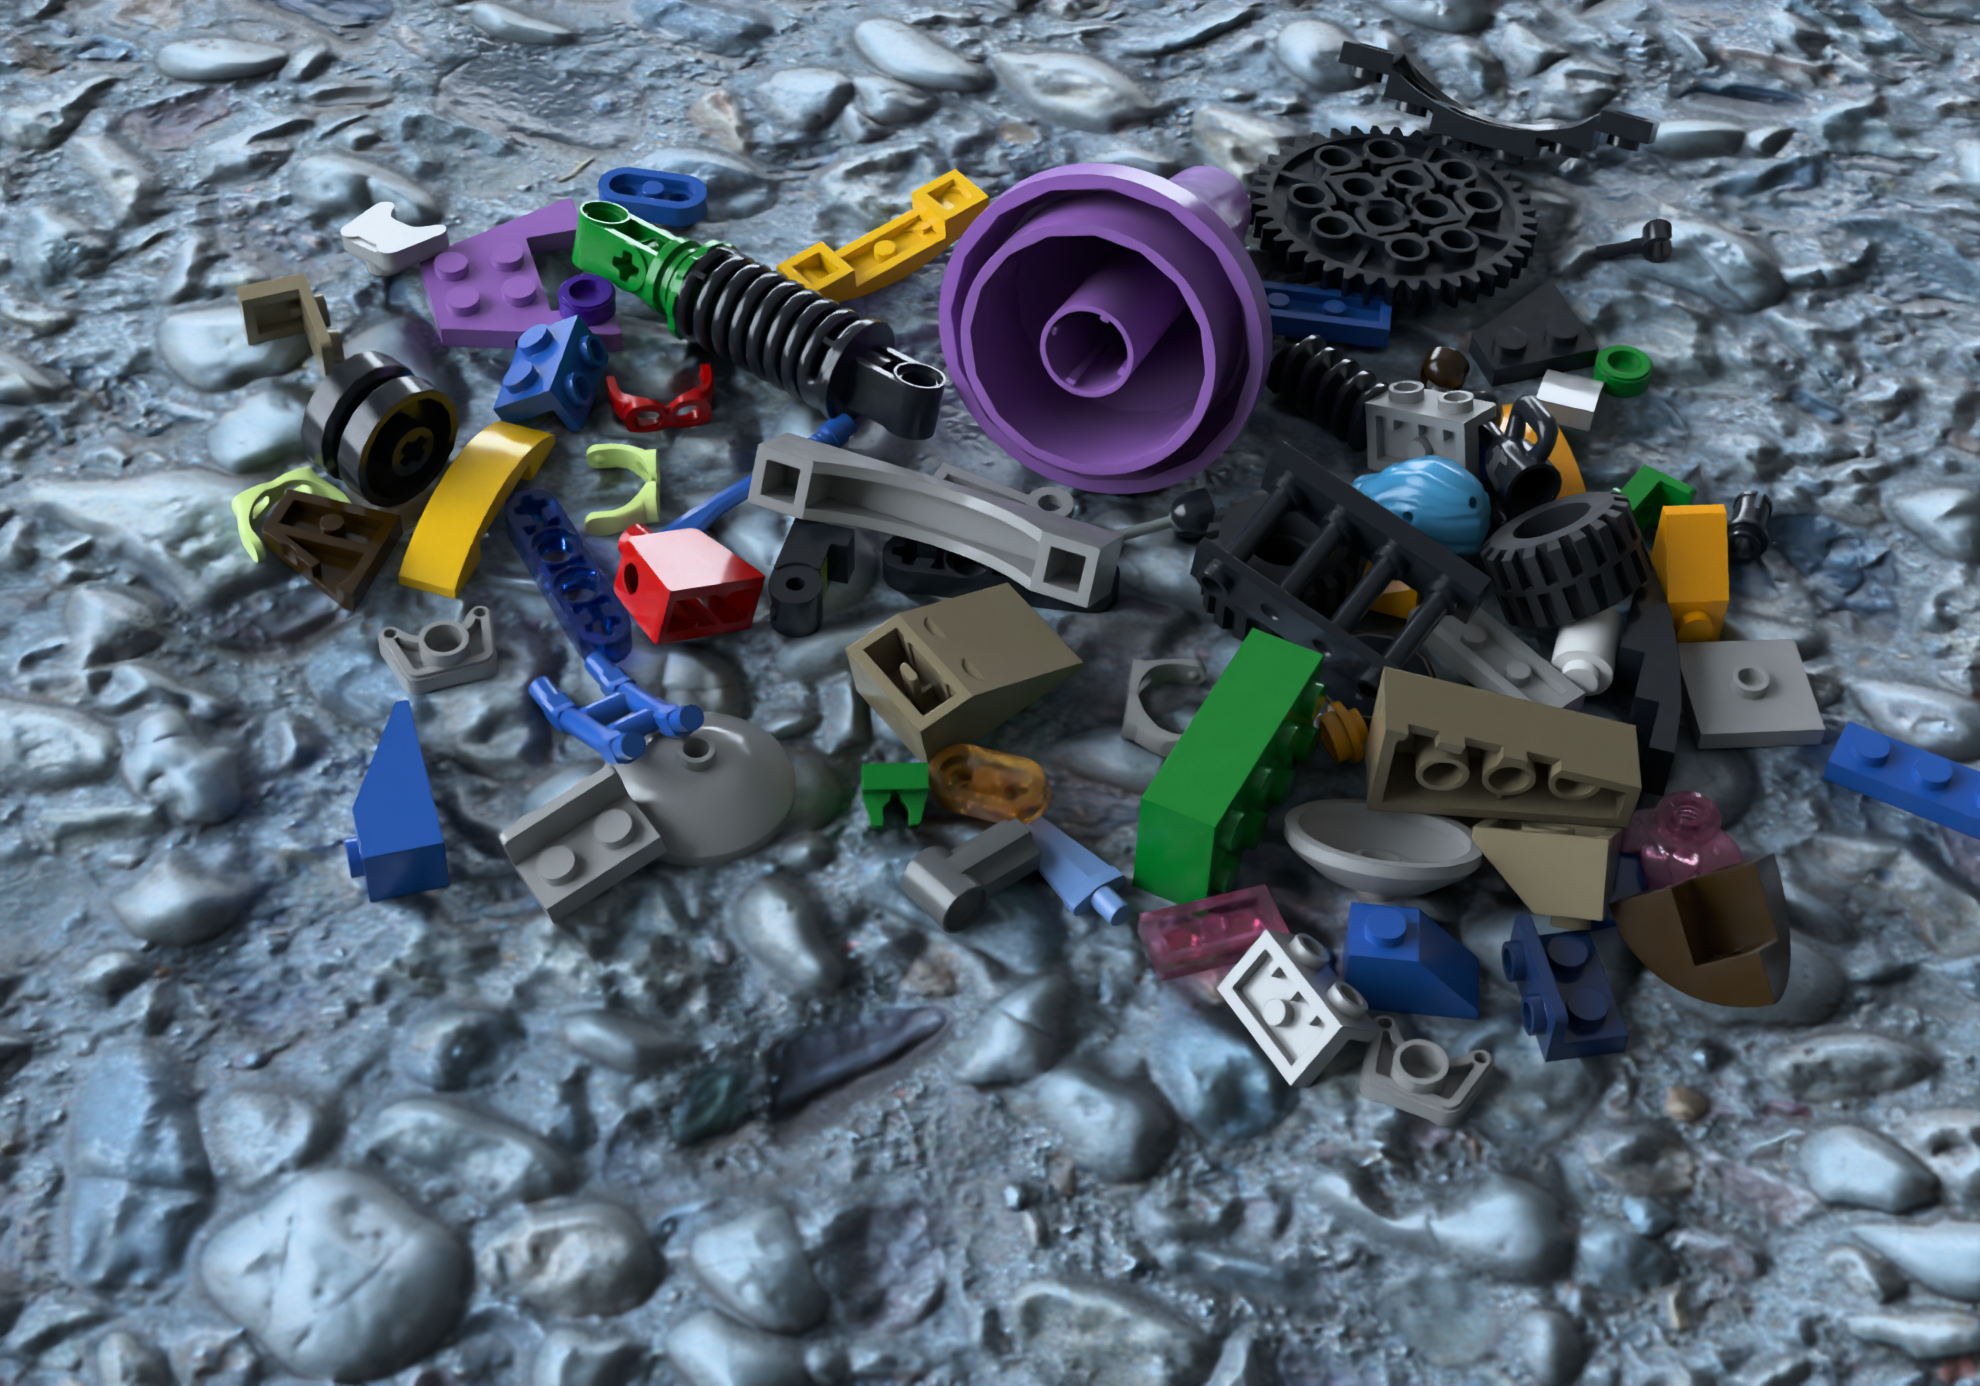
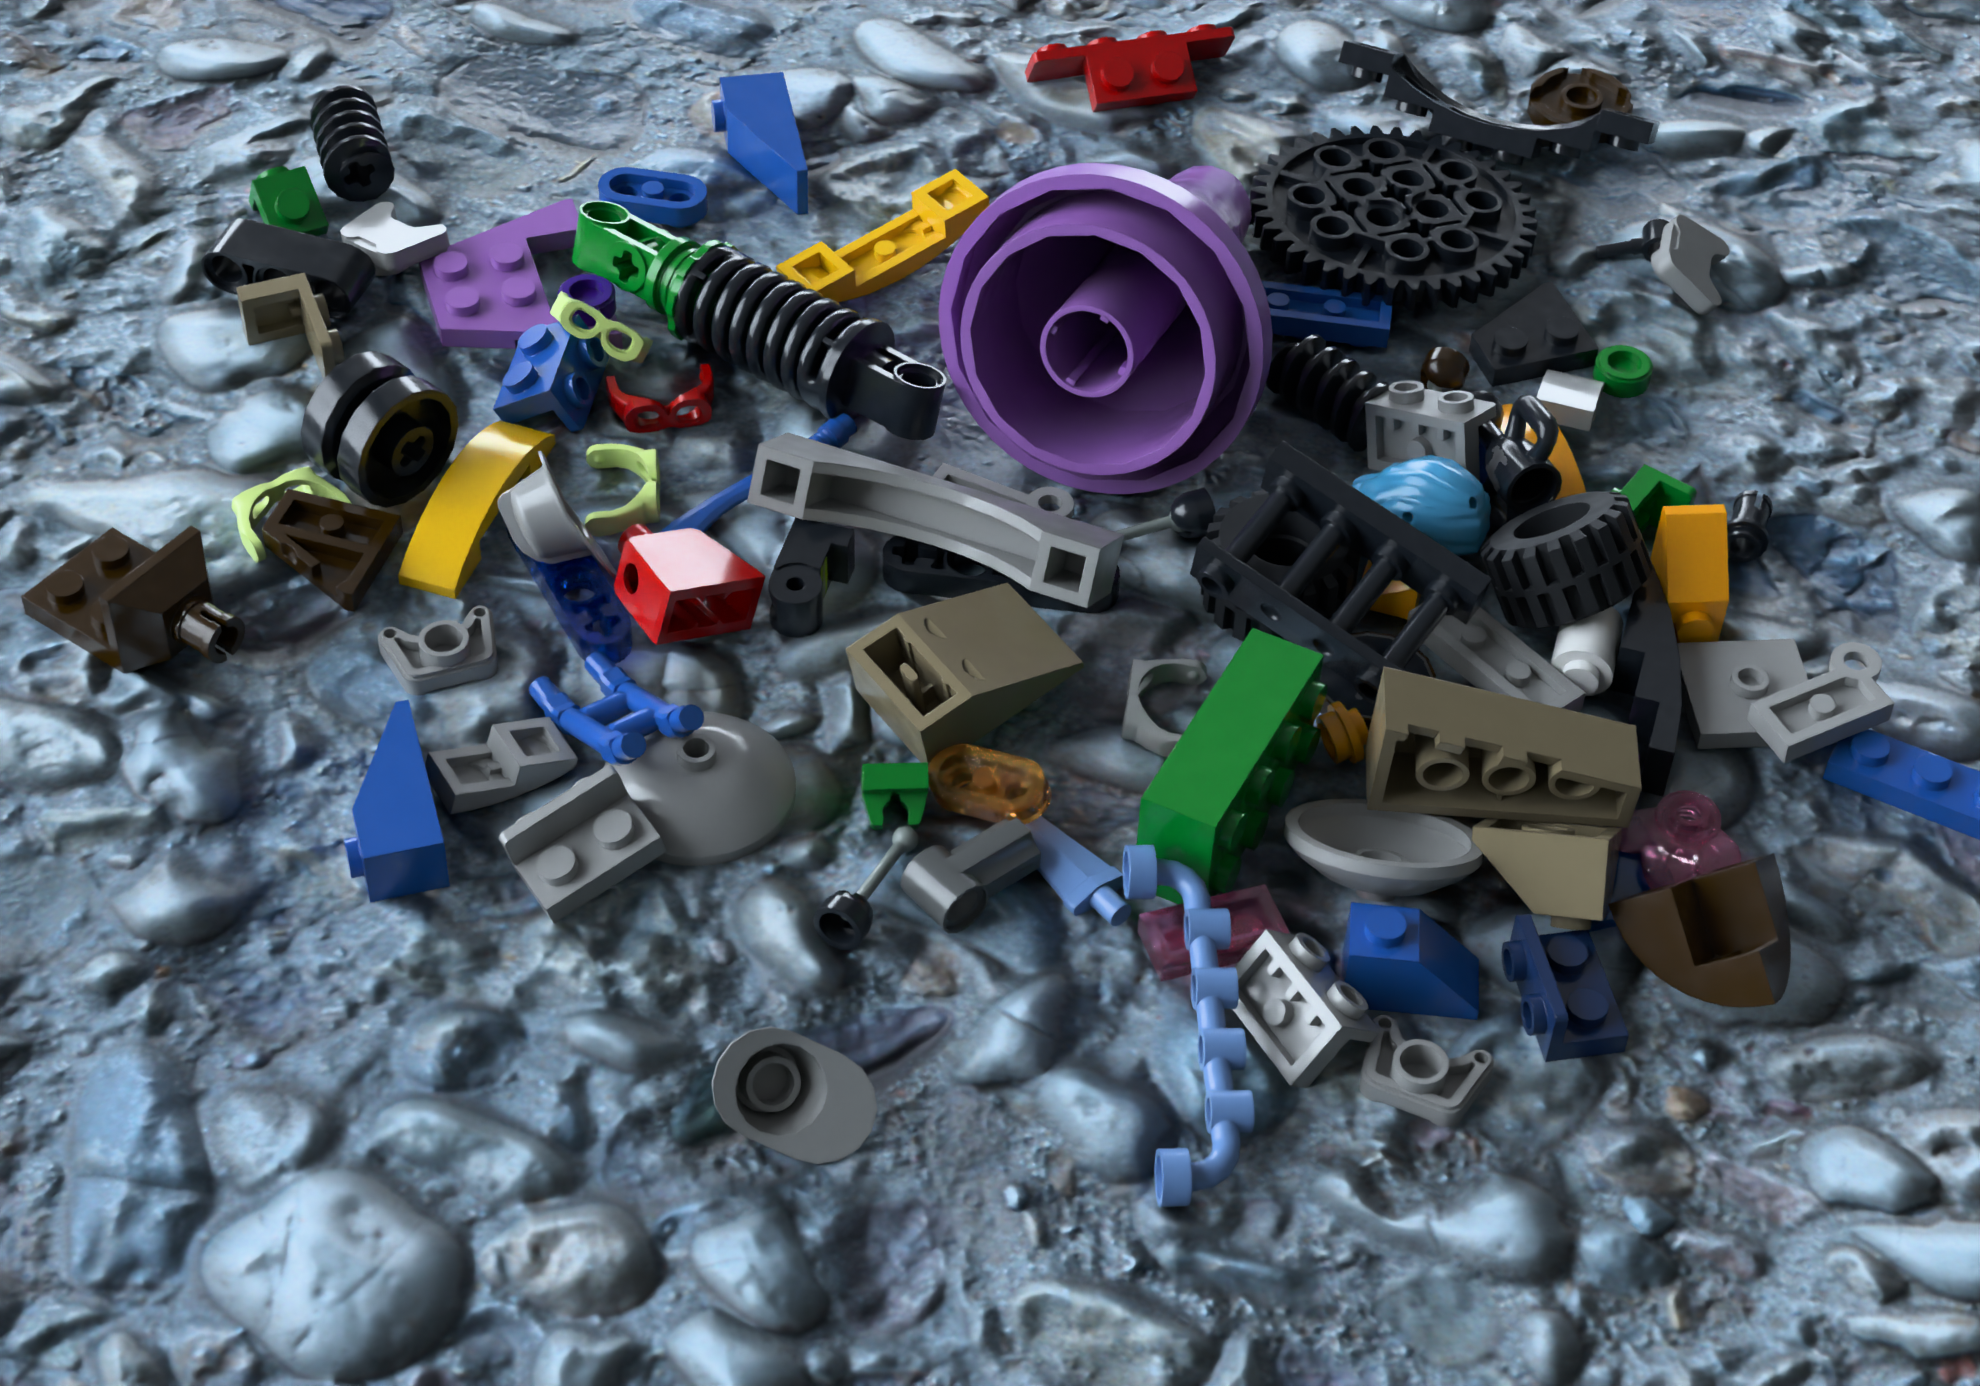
(136, 602): none -> dark brown plate
(262, 252): none -> black beam
(288, 200): none -> green bracket
(351, 144): none -> black piece
(512, 762): none -> light grey slope
(545, 523): none -> light grey piece
(564, 309): none -> yellowish green cap
(763, 134): none -> blue slope
(794, 1095): none -> light grey piece
(842, 908): none -> black hinge
(1133, 71): none -> red bracket
(1219, 1047): none -> medium blue bar
(1573, 97): none -> dark brown tile
(1686, 260): none -> light grey piece
(1824, 706): none -> light grey hinge

